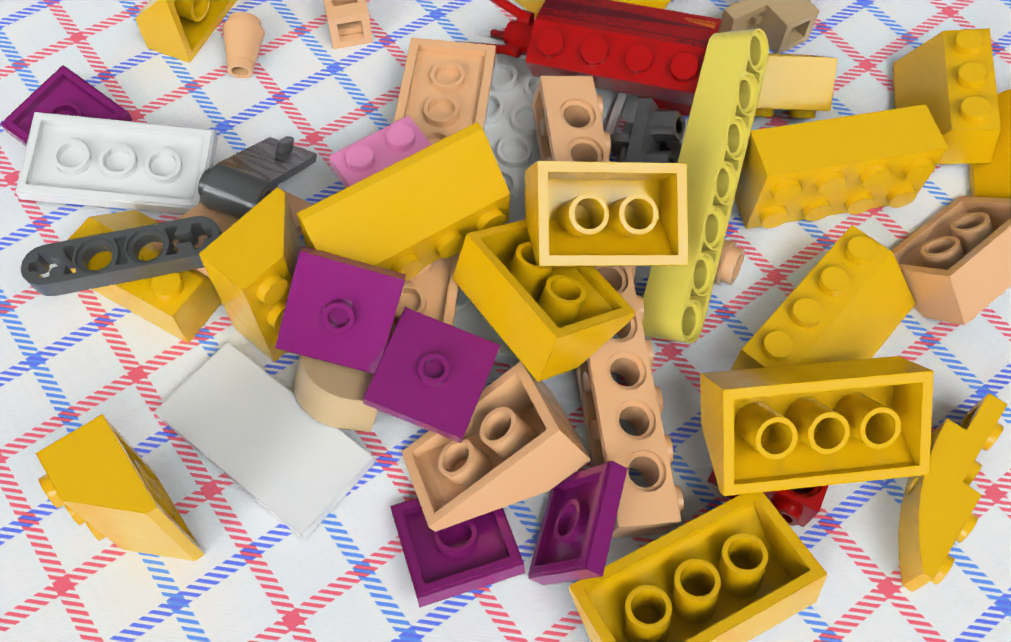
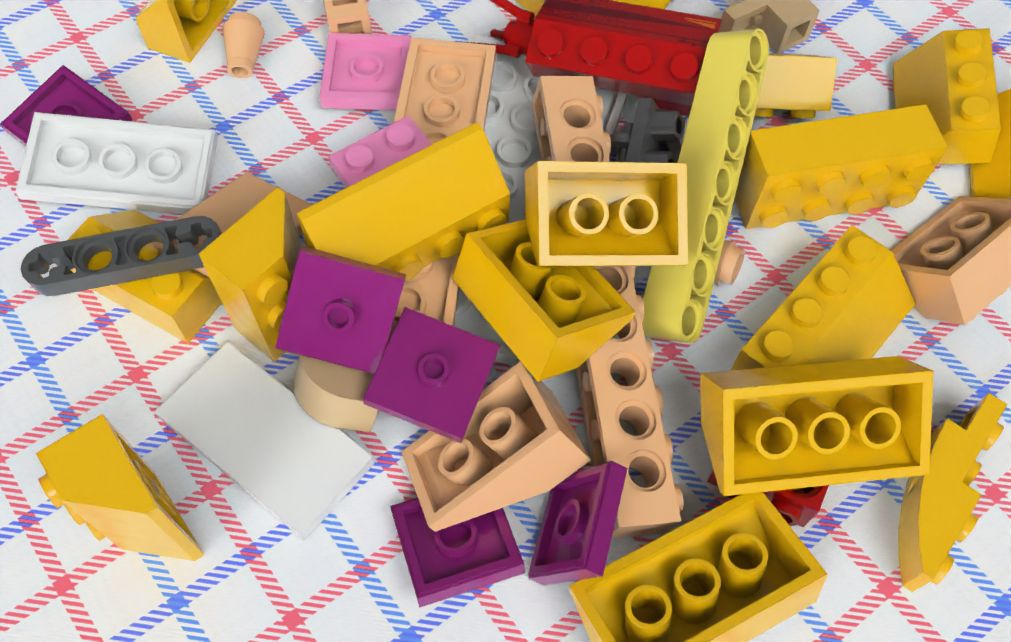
(251, 175): dark grey door -> none
(363, 71): none -> bright pink plate

